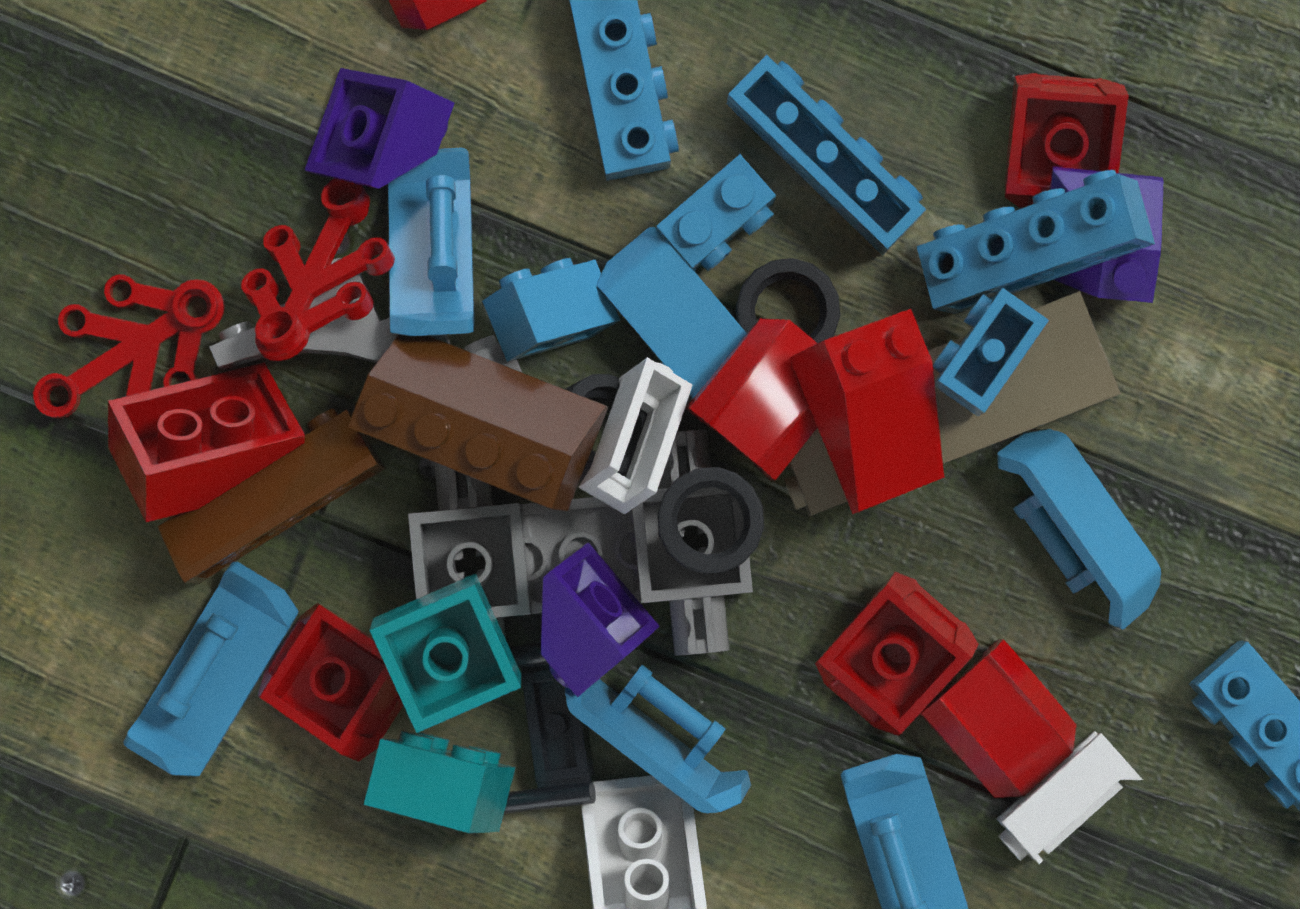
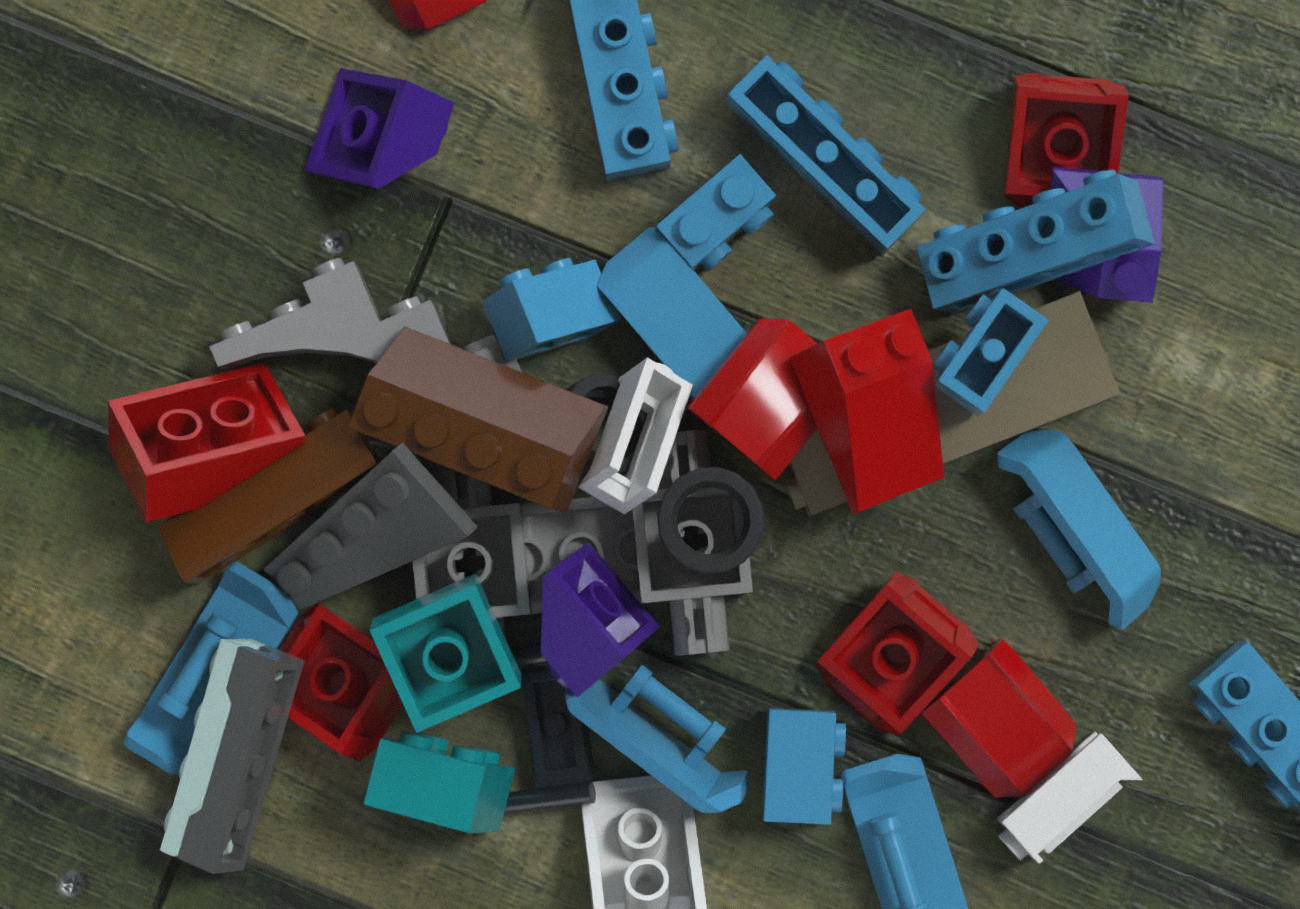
(138, 341): red plant -> none
(231, 755): none -> dark grey piece
(286, 329): red plant -> none
(374, 528): none -> dark grey wing
(432, 247): dark azure piece -> none
(798, 271): black tyre -> none
(801, 766): none -> dark azure brick

